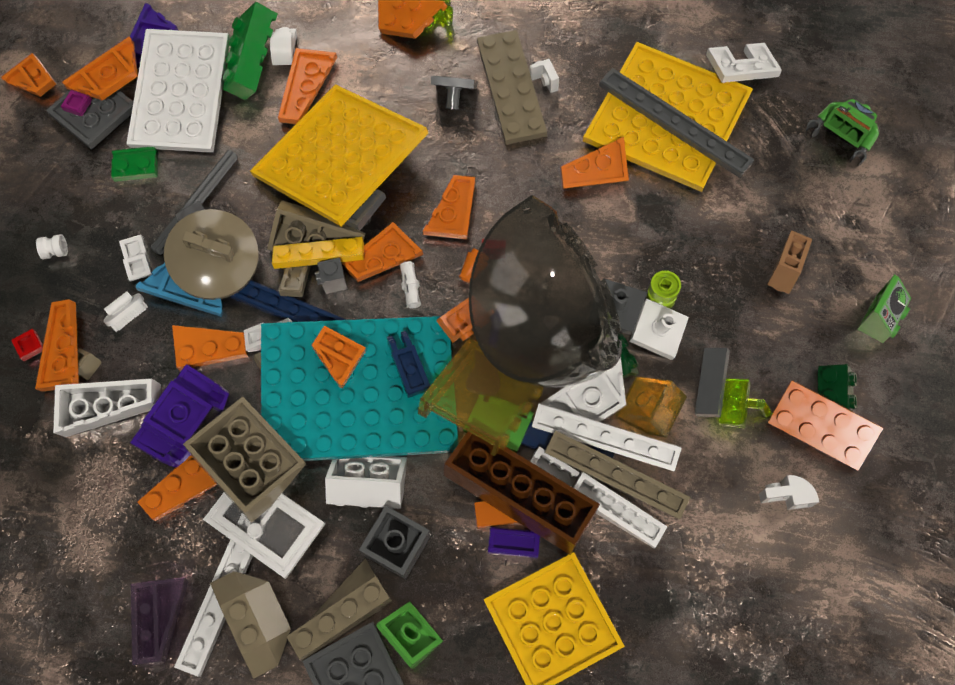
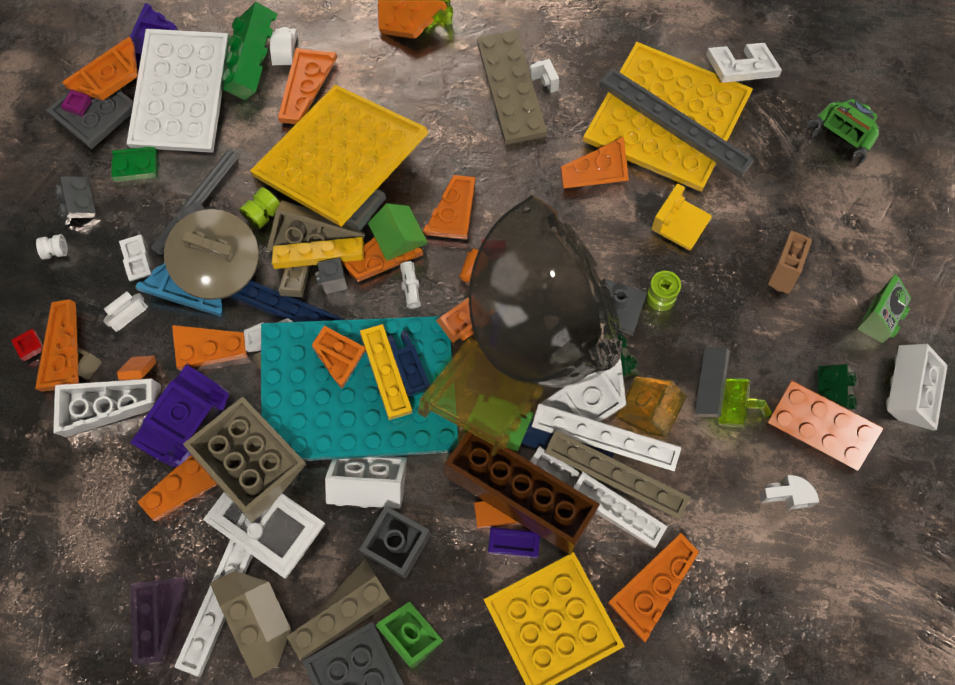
(30, 76): orange wing -> none
(74, 198): none -> dark grey bracket
(136, 368): none -> orange tile
(258, 210): none -> lime wheel
(385, 372): none -> yellow plate
(396, 230): none -> bright green slope
(454, 86): dark grey tile -> none
(650, 591): none -> orange wing
(659, 329): white tile -> none
(680, 220): none -> yellow bracket
(917, 386): none -> white slope

